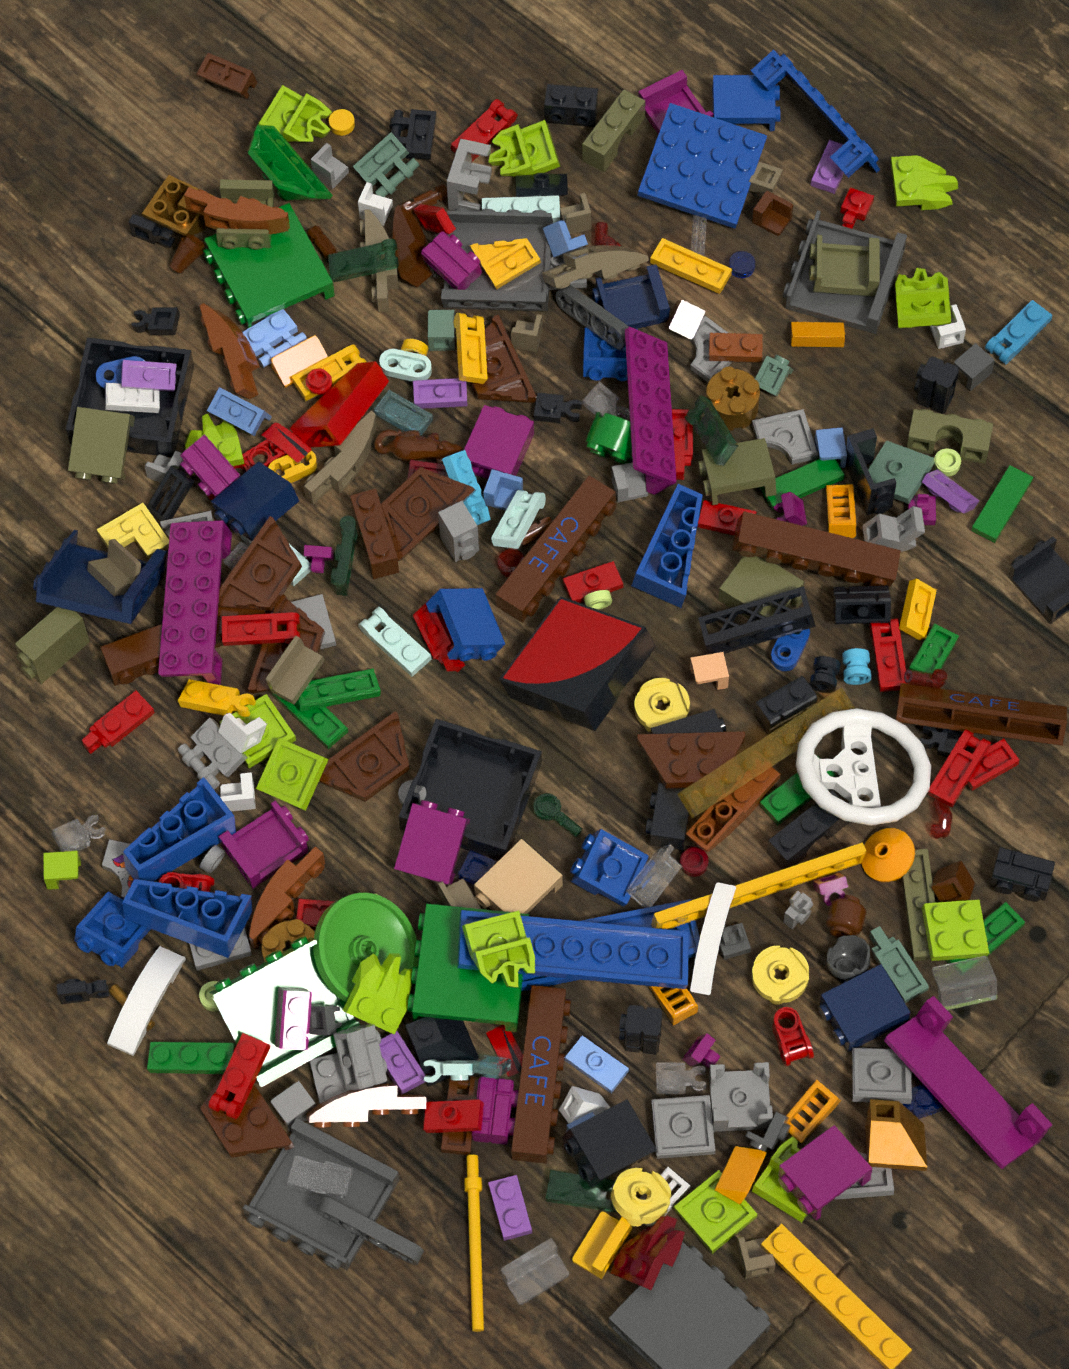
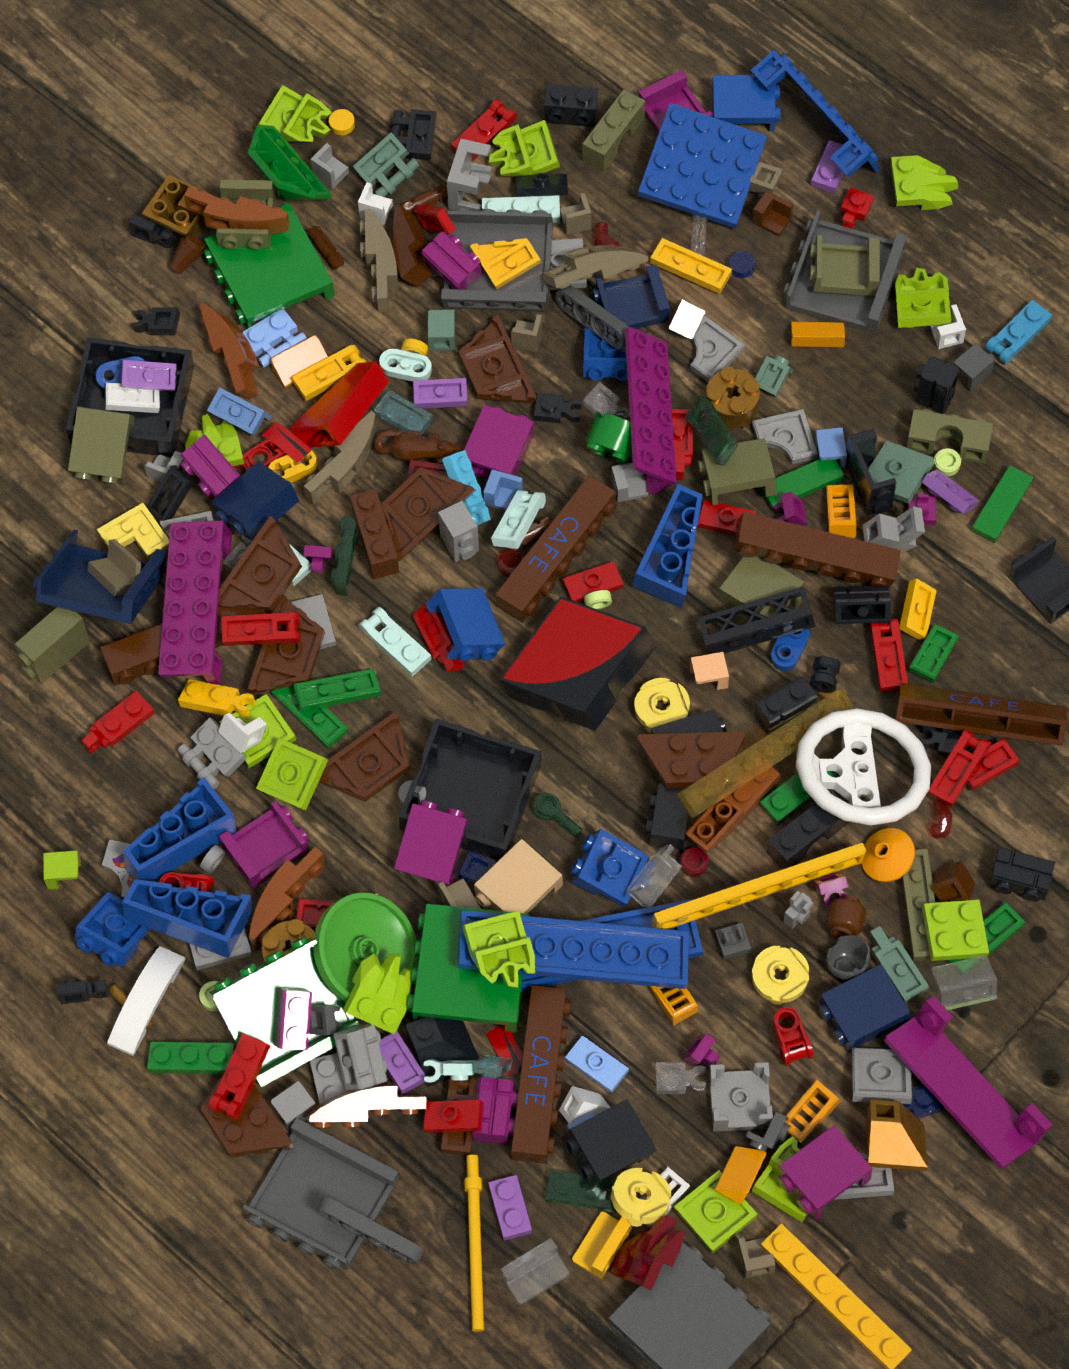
(75, 836): clear plate -> none
(227, 75): reddish brown hinge -> none
(239, 795): white panel -> none
(294, 671): dark tan panel -> none
(318, 381): red plate -> none
(319, 1177): clear slope -> none
(363, 261): clear green plate -> none
(471, 348): yellow plate -> none
(560, 239): medium blue panel -> none
(641, 1029): black brick -> none
(683, 1126): light grey plate -> none
(710, 938): white sticker -> none
(735, 347): dark orange plate -> none
(856, 665): medium azure wheel -> none
(933, 680): clear red arm -> none

